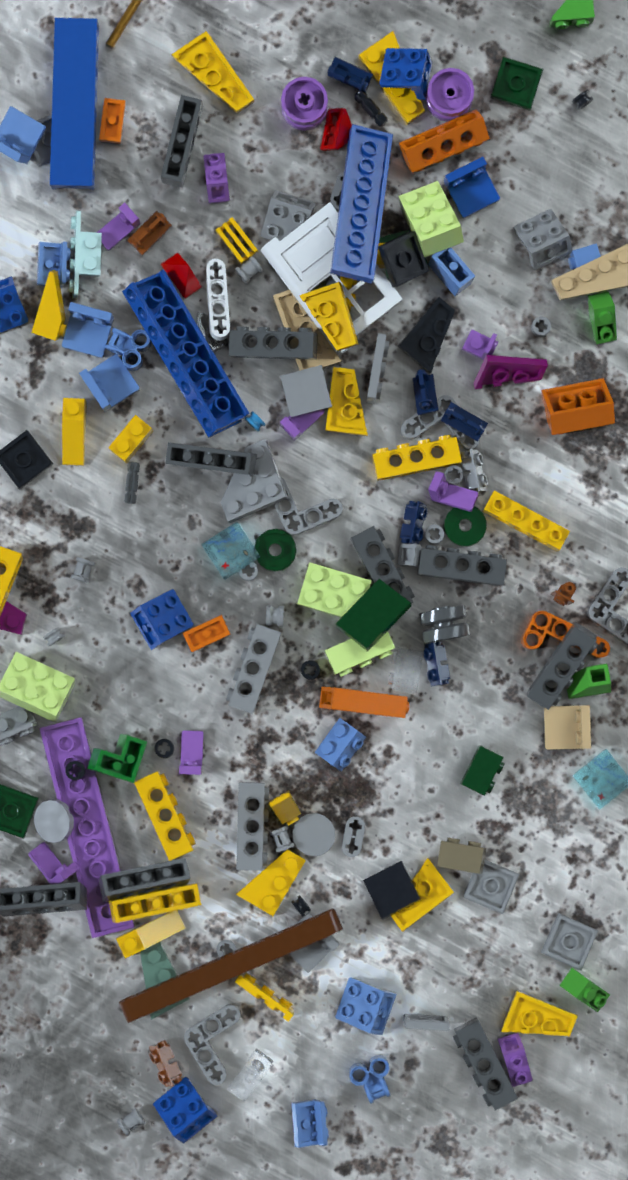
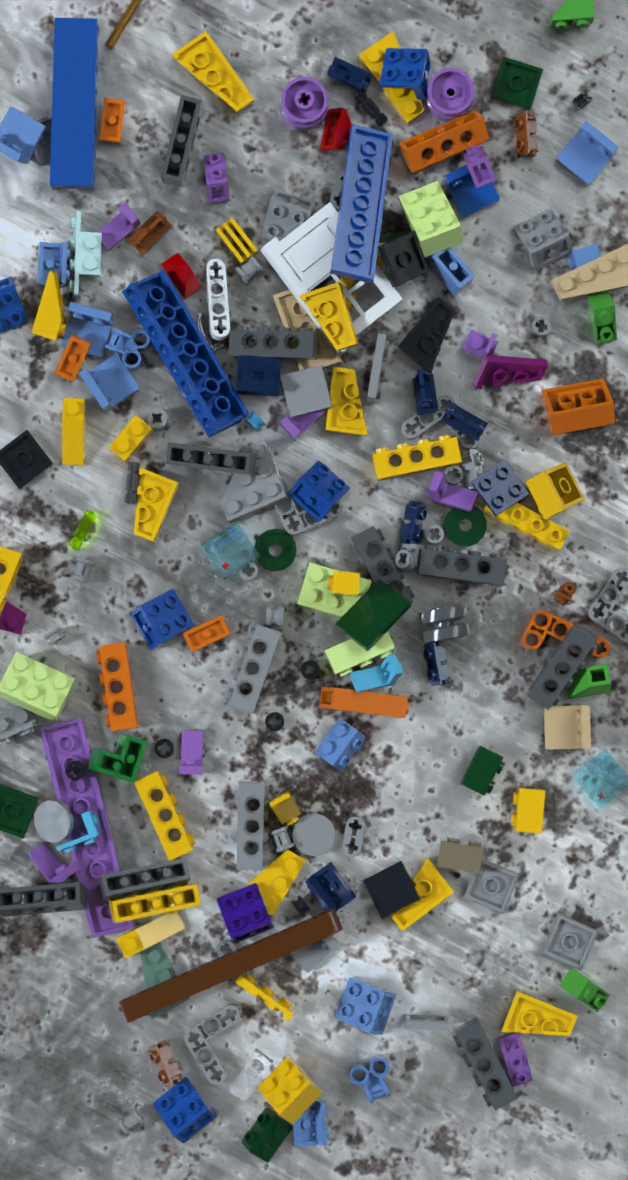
(73, 357): none -> orange plate
(82, 529): none -> clear neon green axle
(91, 822): none -> medium azure bracket
(120, 653): none -> orange brick
(153, 503): none -> yellow wing
(160, 422): none -> light grey wheel
(244, 913): none -> dark purple bracket
(258, 375): none -> dark blue bracket
(266, 1135): none -> dark green bracket
(271, 715): none -> black bush
(289, 1090): none -> yellow brick
(318, 490): none -> blue bracket
(330, 888): none -> dark blue bracket
(344, 583): none -> yellow brick
(378, 676): none -> medium azure bracket
(410, 560): none -> light grey bush
(479, 166): none -> medium lavender bracket
(500, 488): none -> dark blue bracket
(525, 125): none -> dark orange hinge
(529, 810): none -> yellow brick
(555, 490): none -> yellow brick
(587, 153): none -> medium blue bracket

